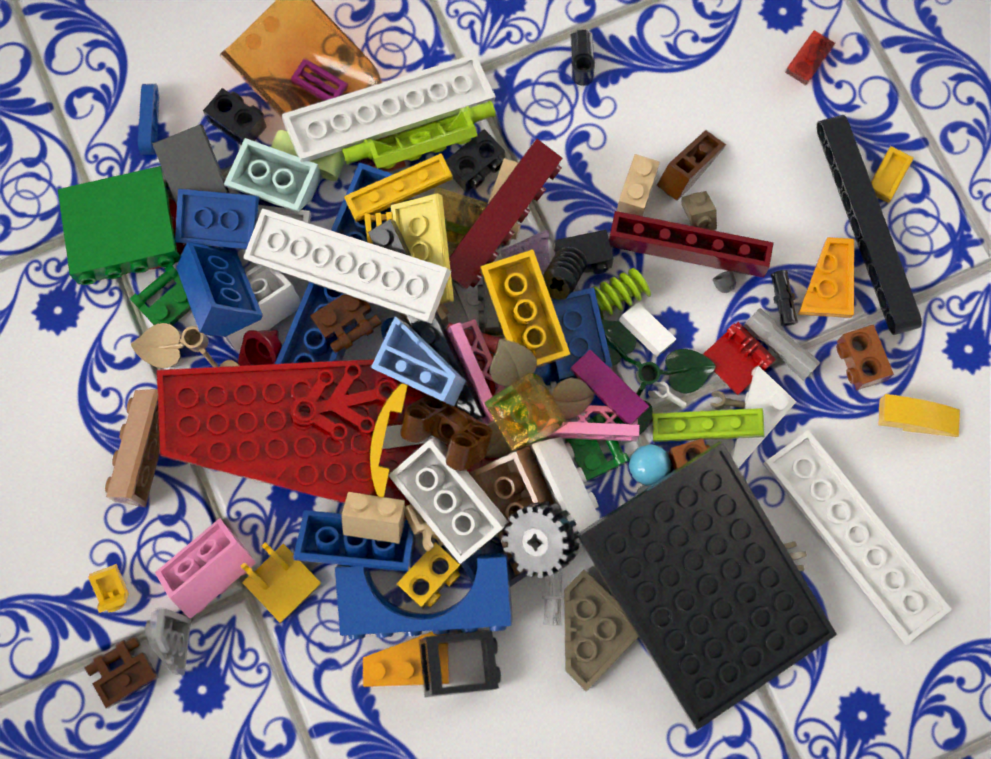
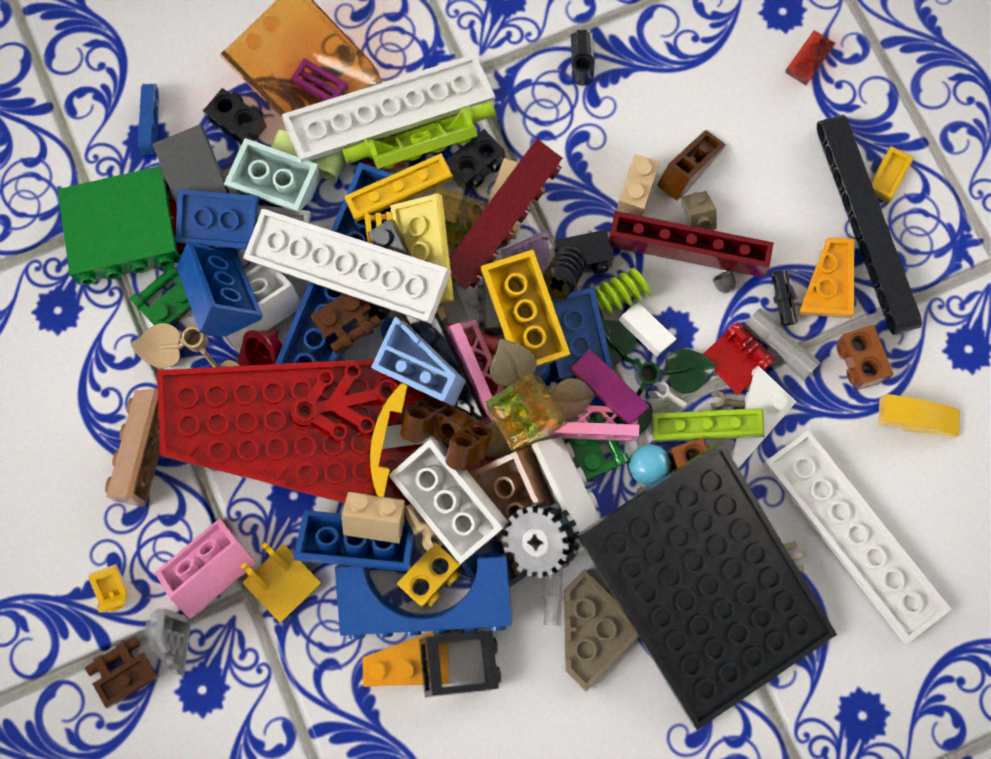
(381, 312): none -> clear smoke hinge

